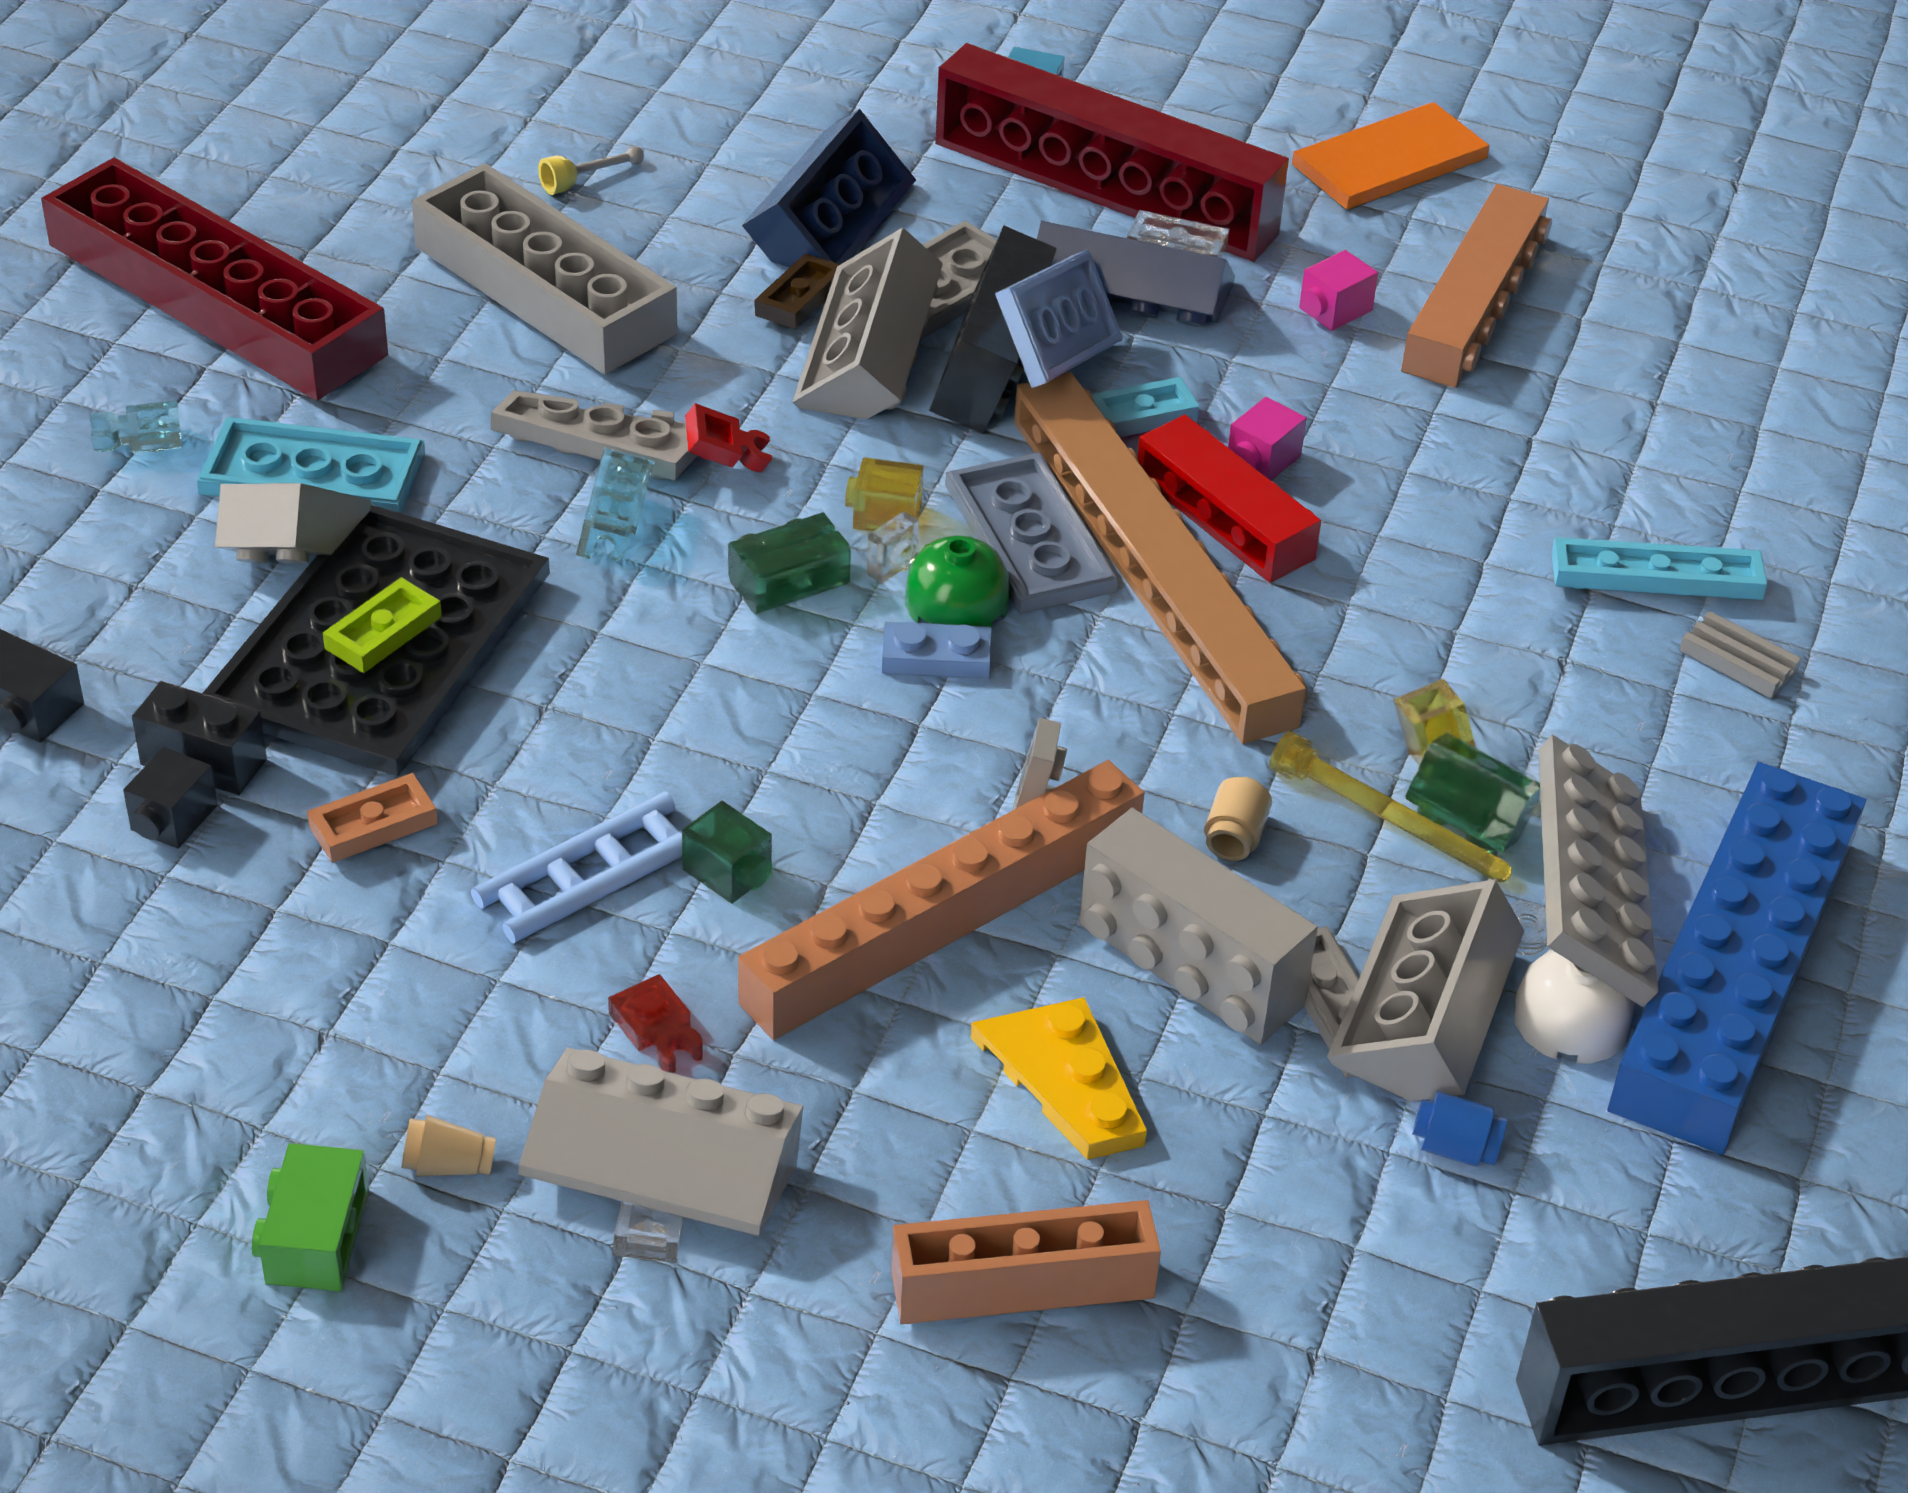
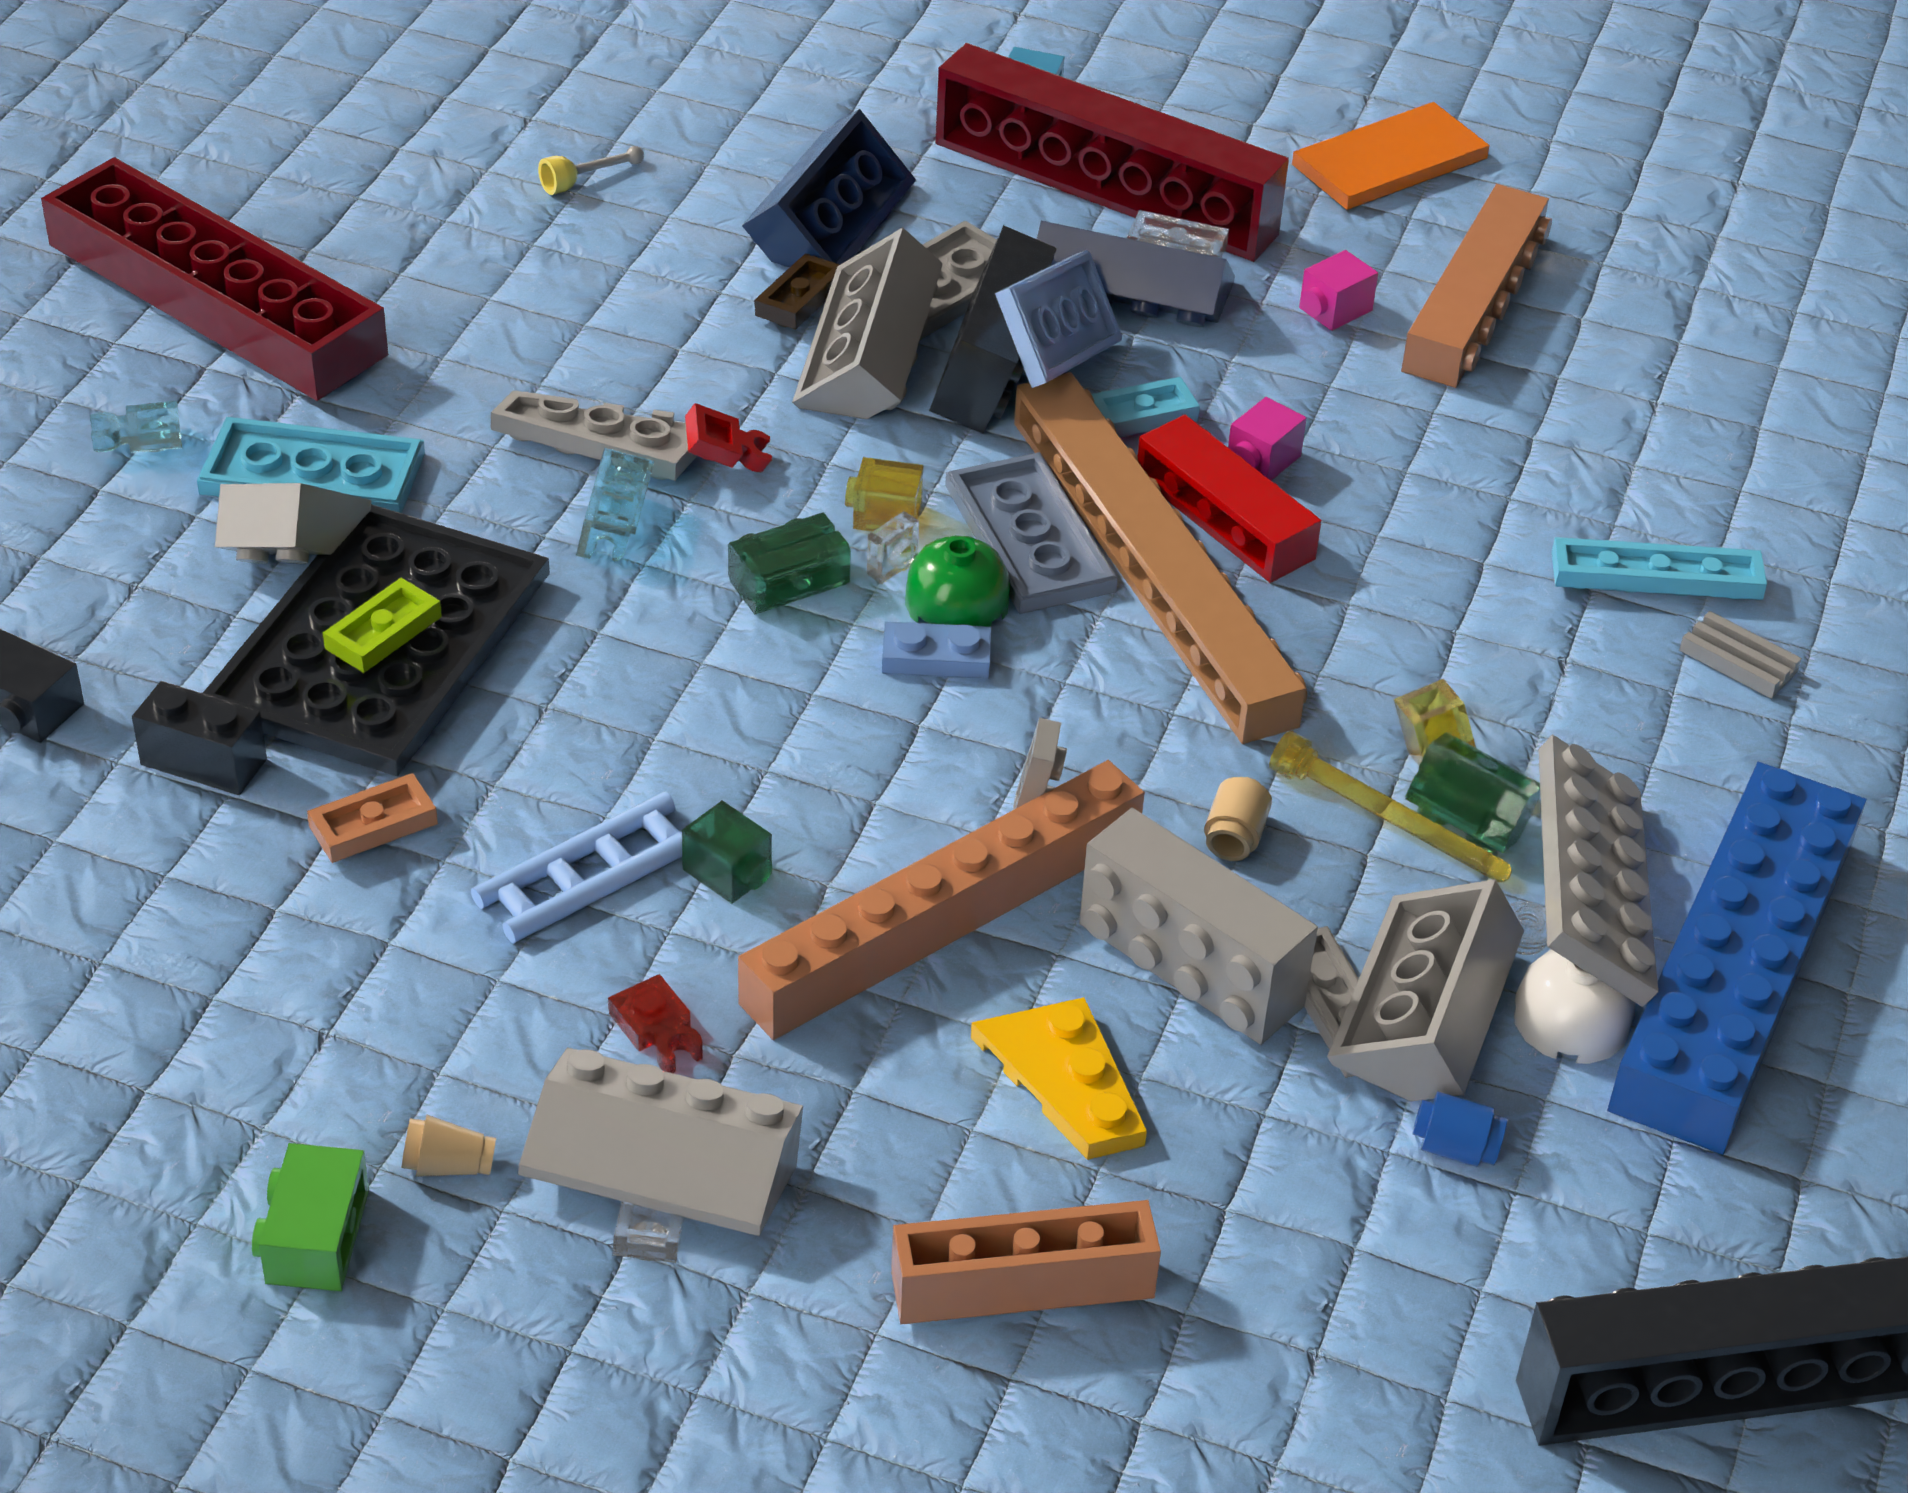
(170, 797): black brick -> none
(545, 268): light grey brick -> none

